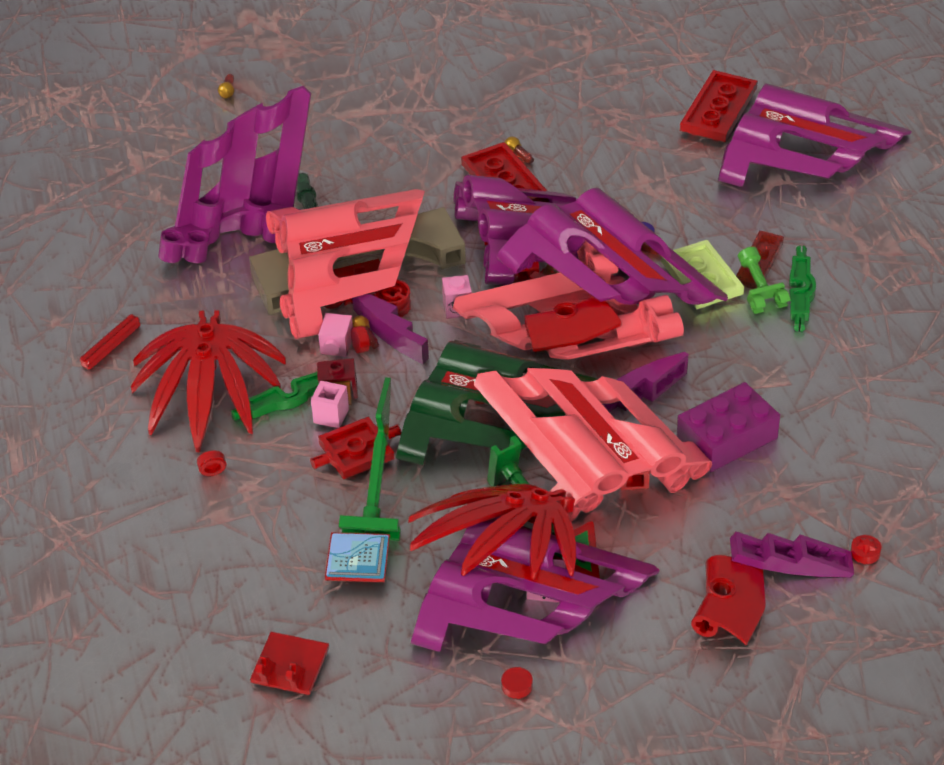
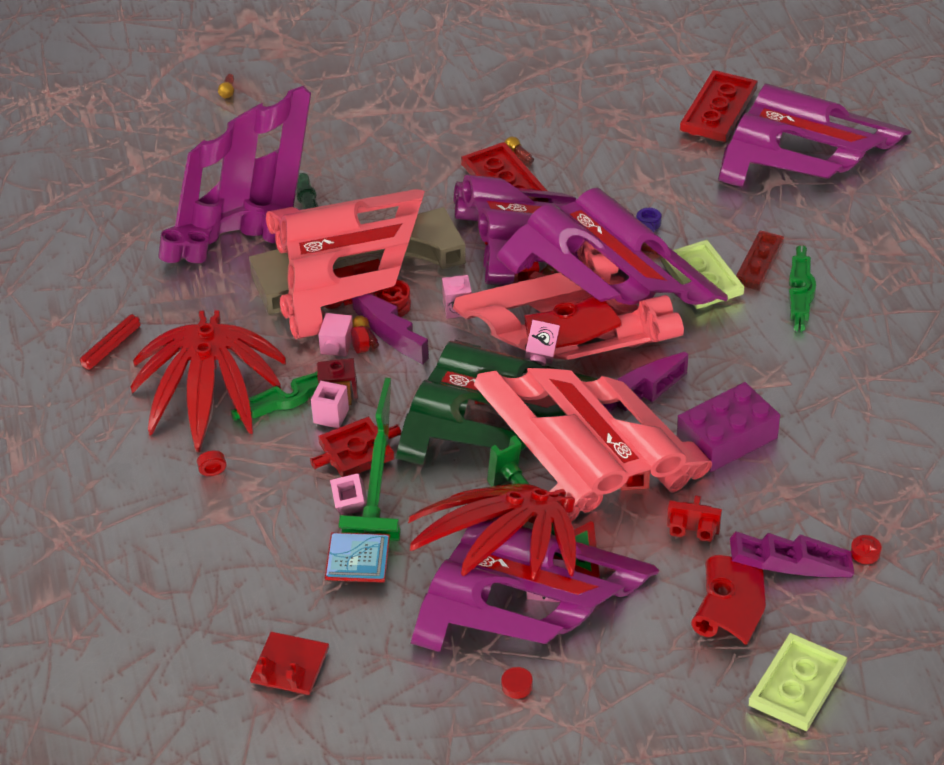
(349, 494): none -> bright pink brick
(542, 342): none -> bright pink brick
(650, 216): none -> dark purple tile
(694, 517): none -> red hips
(749, 258): bright green bar -> none
(797, 681): none -> yellowish green plate

